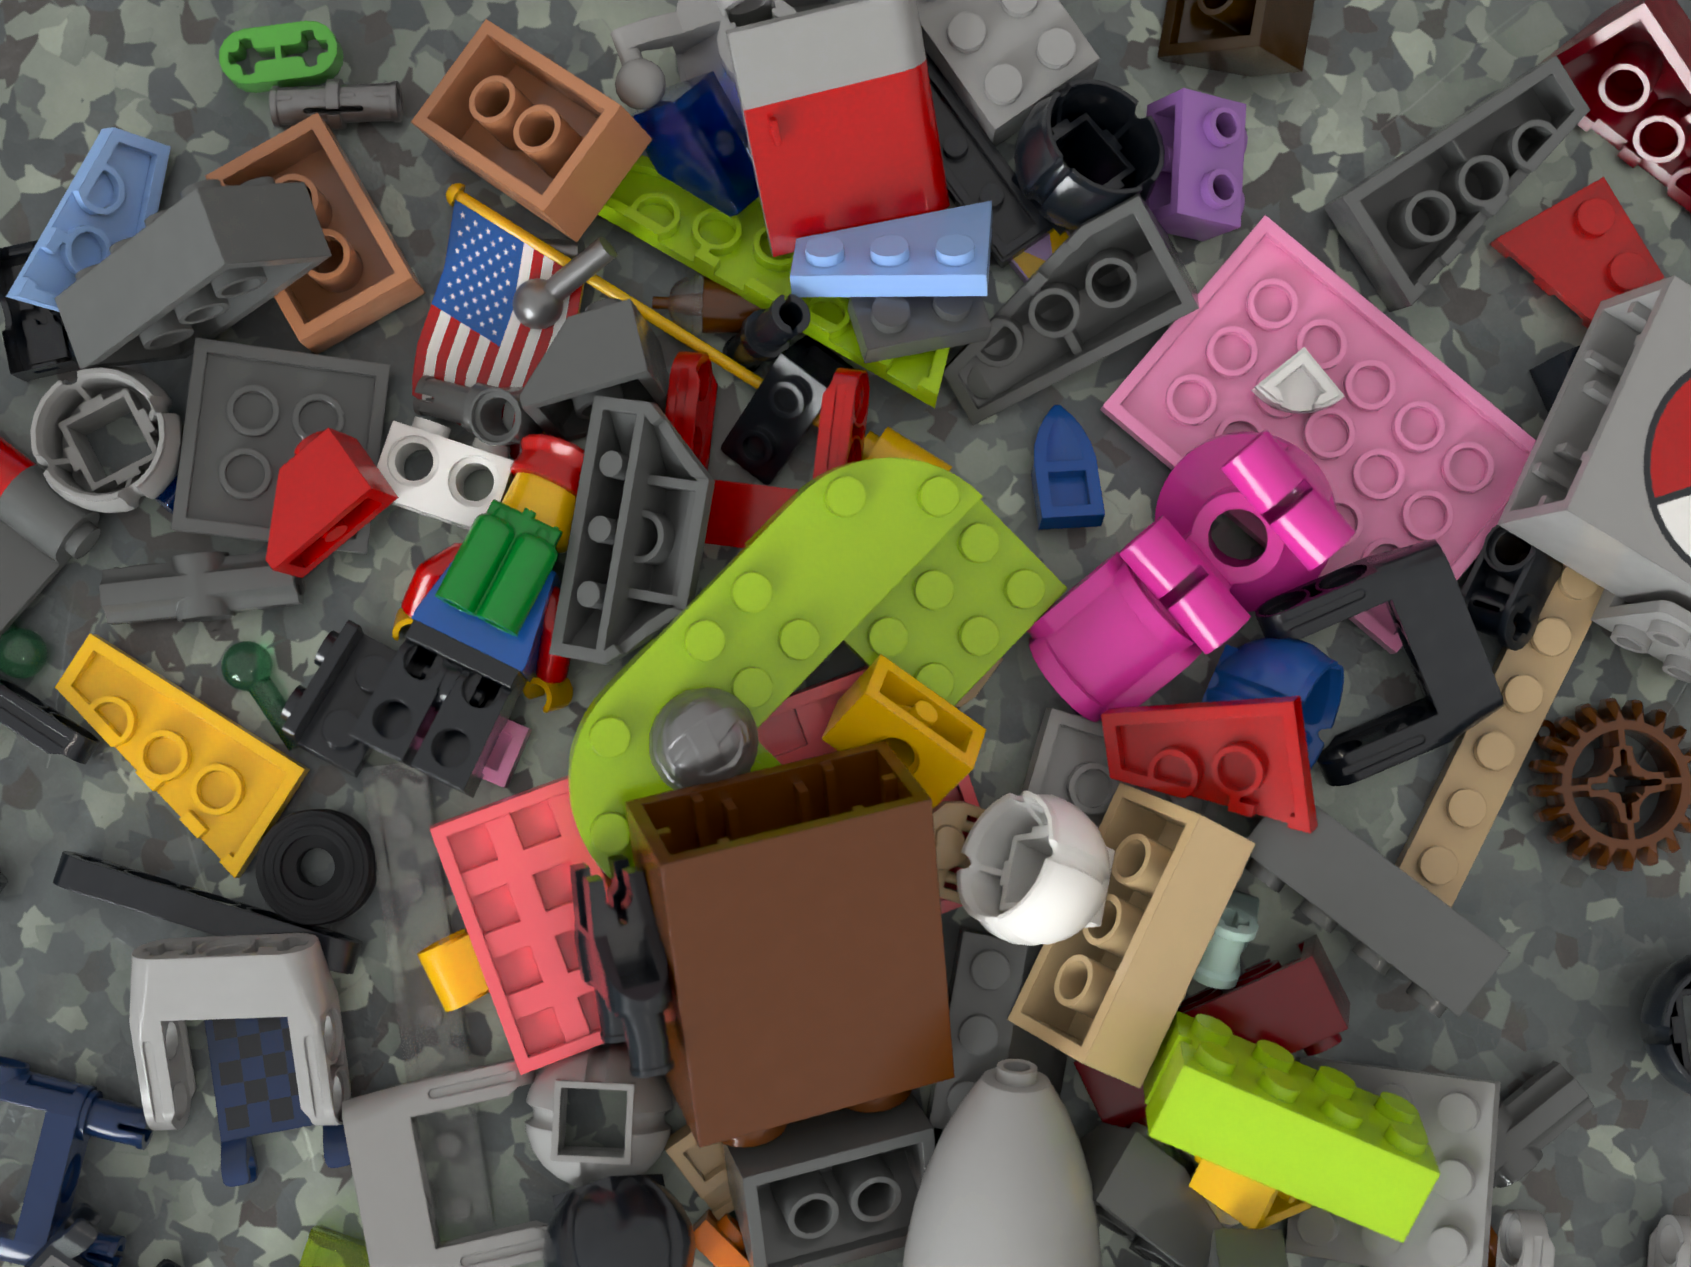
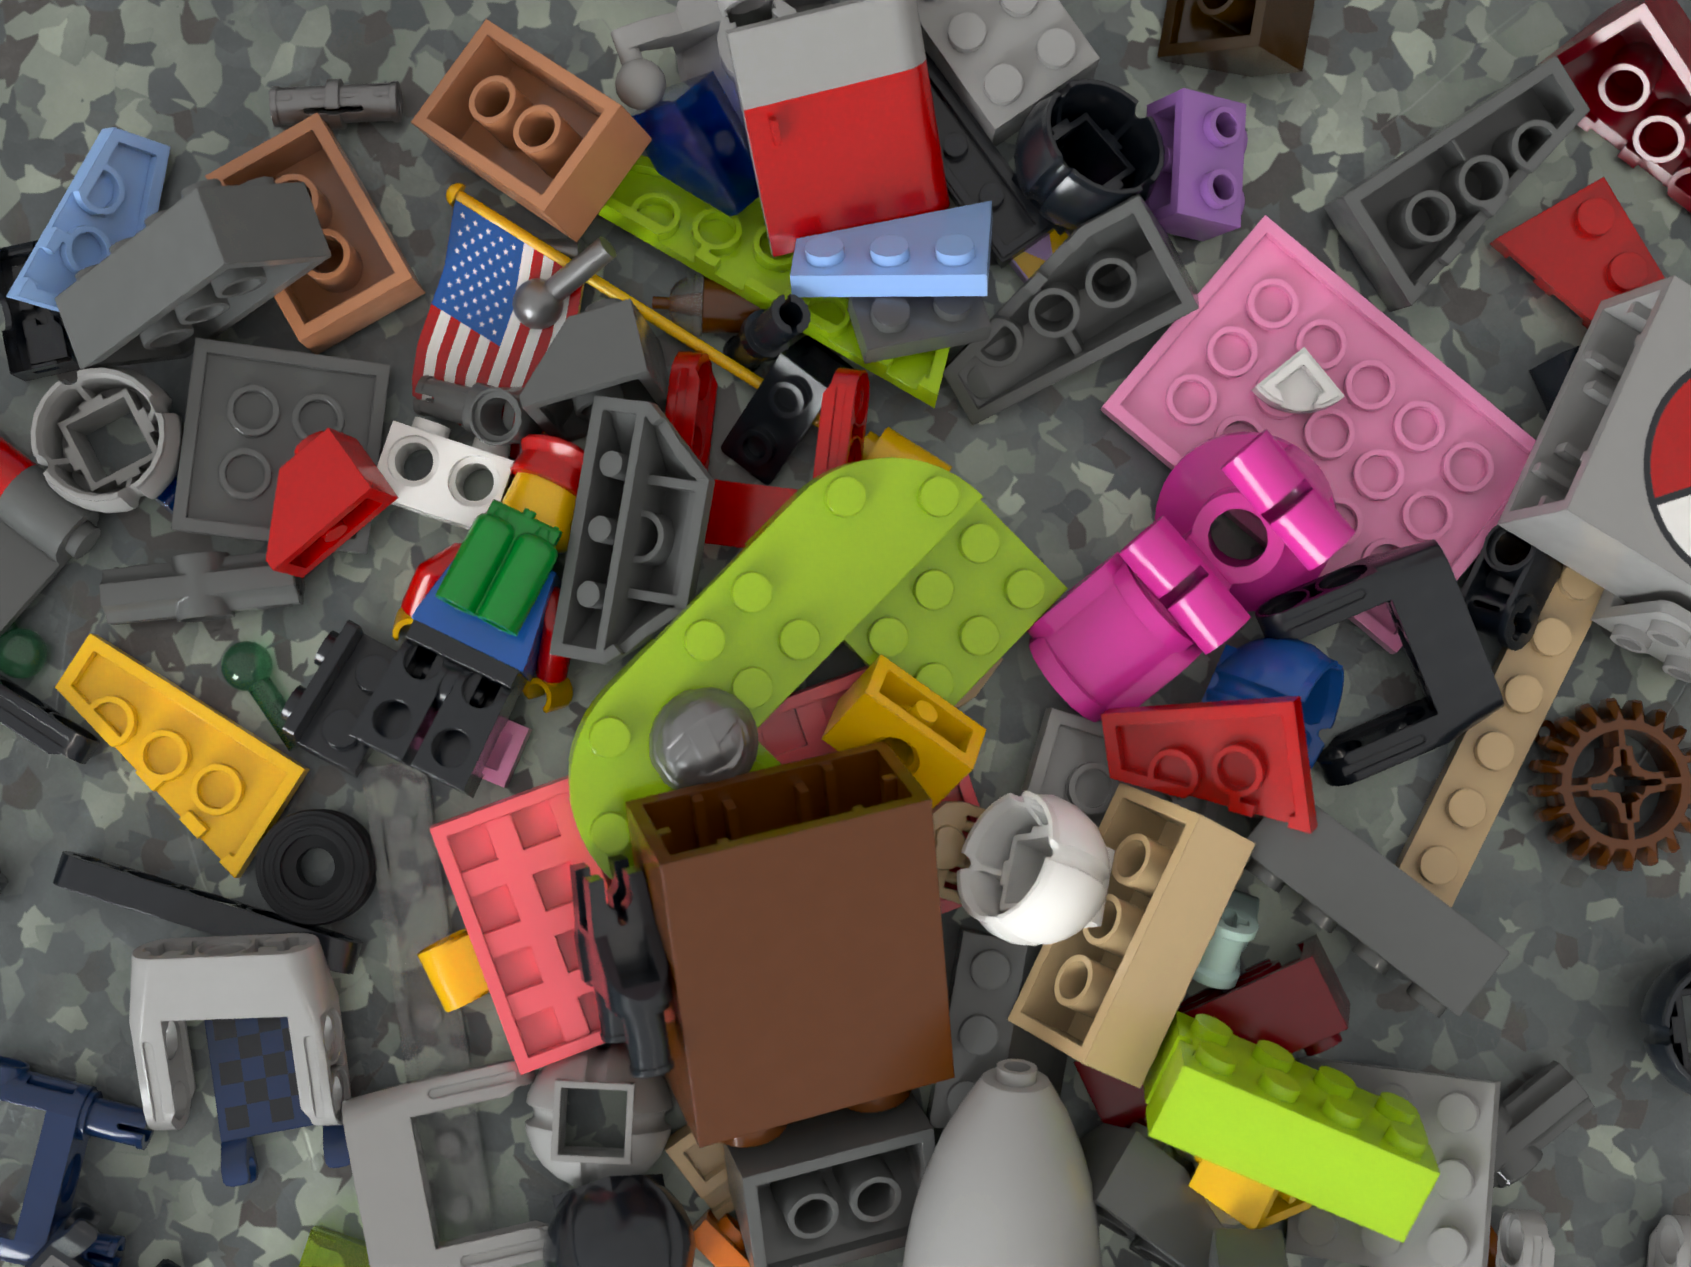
(280, 42): bright green beam -> none
(1065, 475): blue plate -> none

